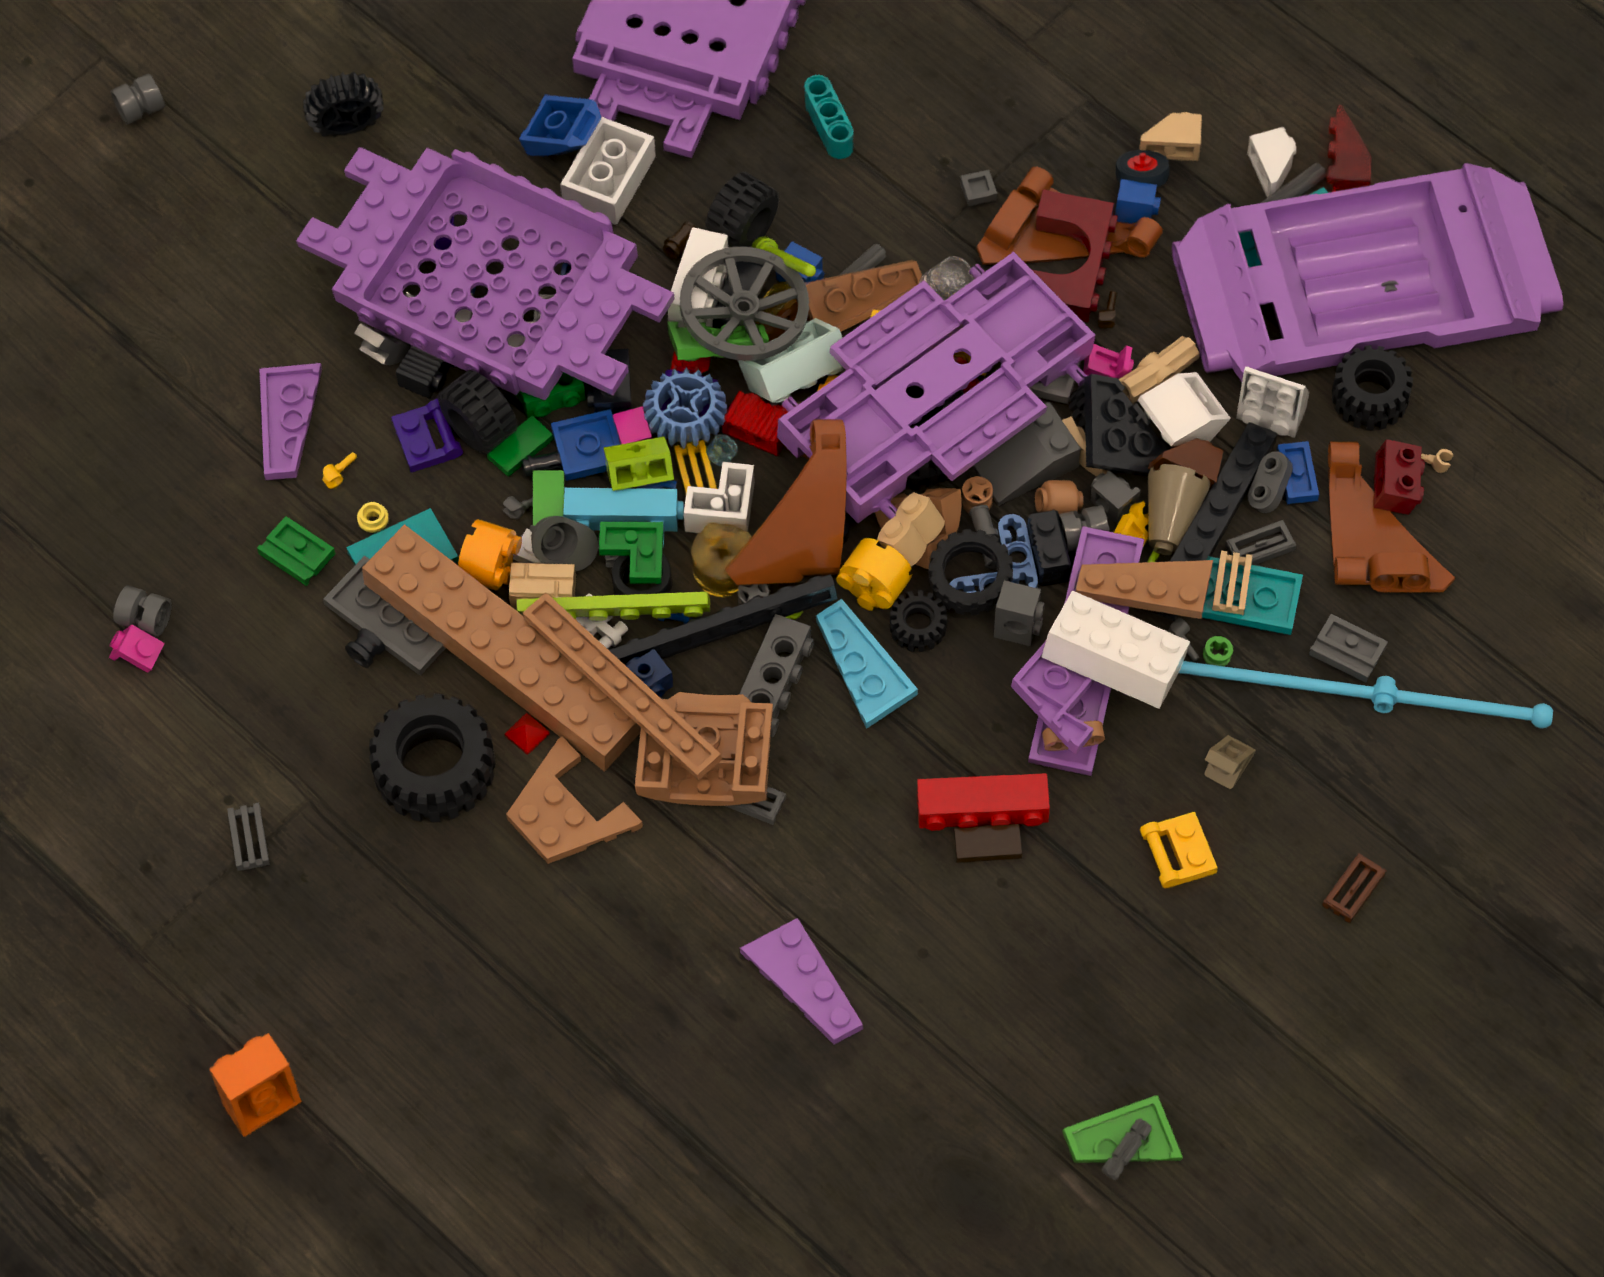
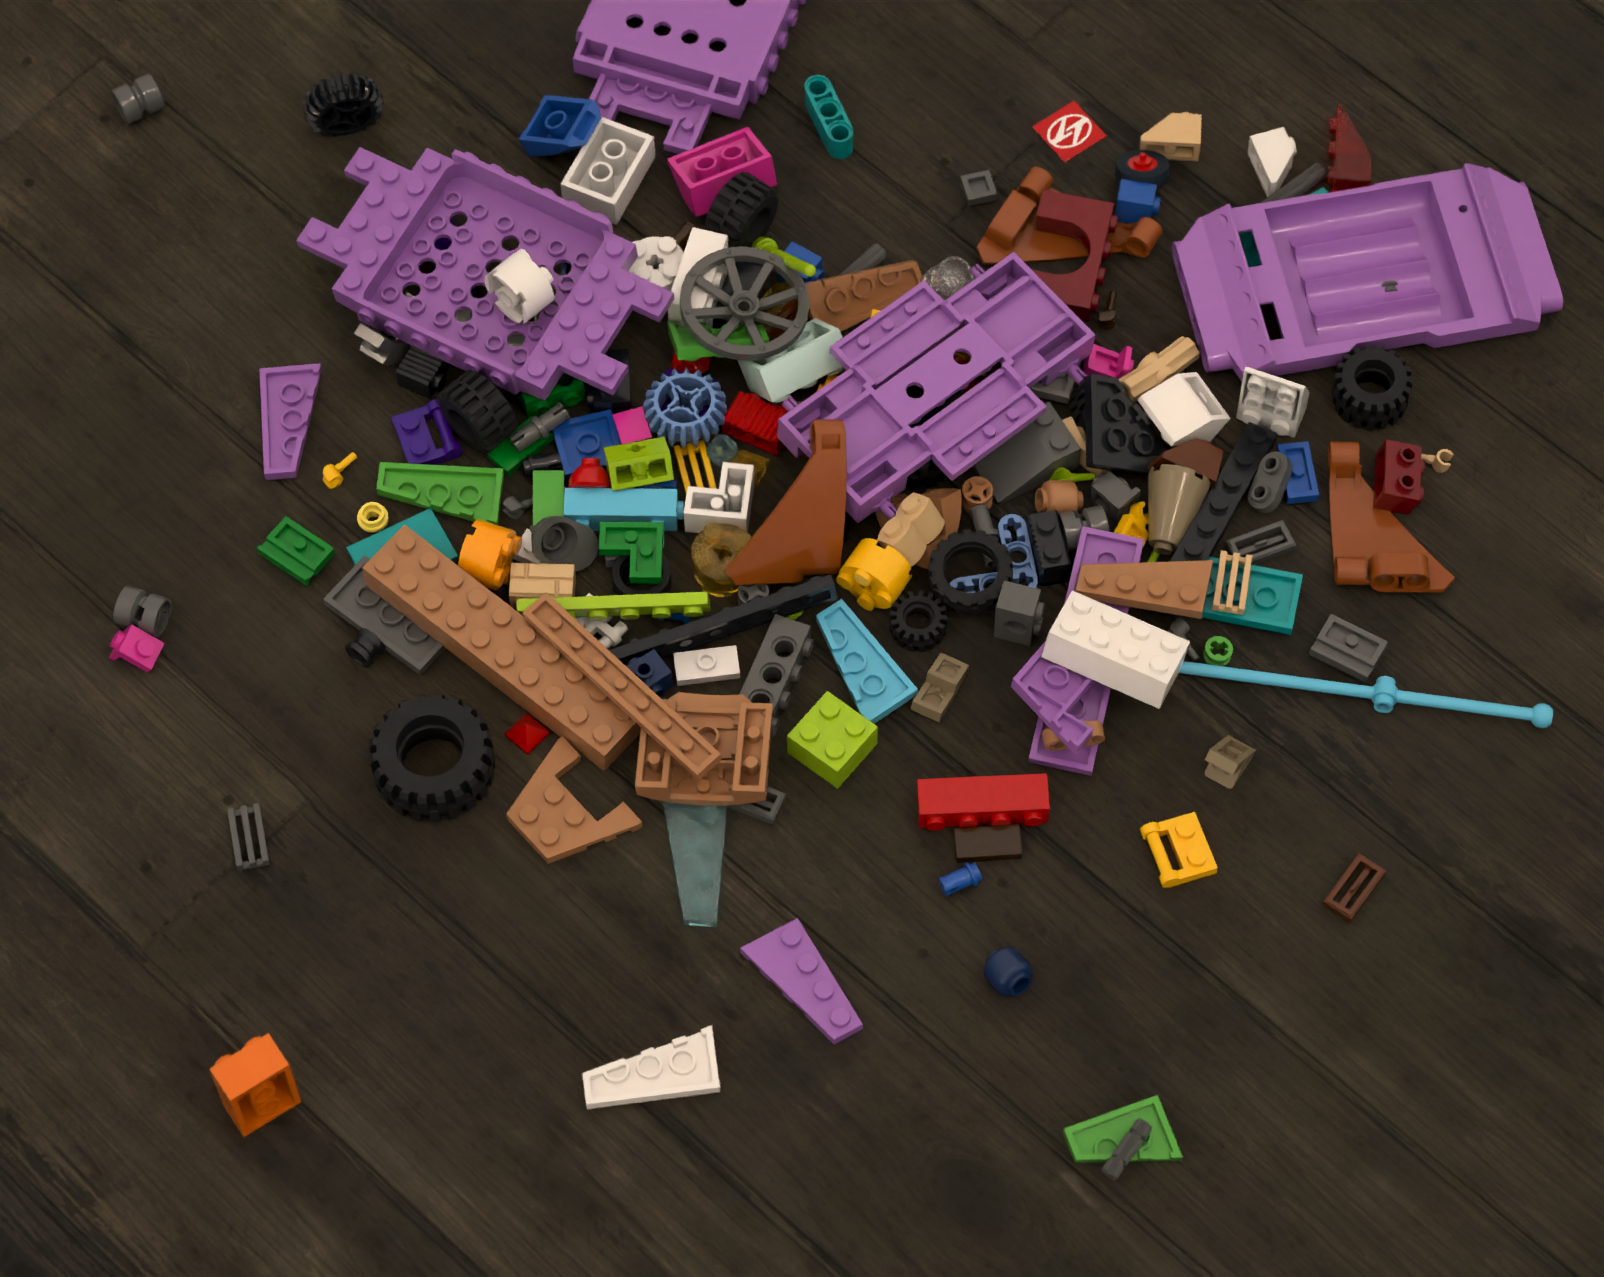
(451, 490): none -> bright green wing
(520, 286): none -> white brick
(539, 427): none -> dark grey pin
(589, 475): none -> red brick
(657, 260): none -> white brick
(661, 1073): none -> white wing
(697, 855): none -> clear light blue wing
(706, 665): none -> white plate
(707, 168): none -> dark pink slope
(760, 463): none -> clear yellow slope
(832, 739): none -> lime brick
(940, 687): none -> dark tan slope
(960, 879): none -> blue pin
(1008, 972): none -> dark blue head
(1064, 474): none -> lime hand
(1069, 131): none -> red sticker

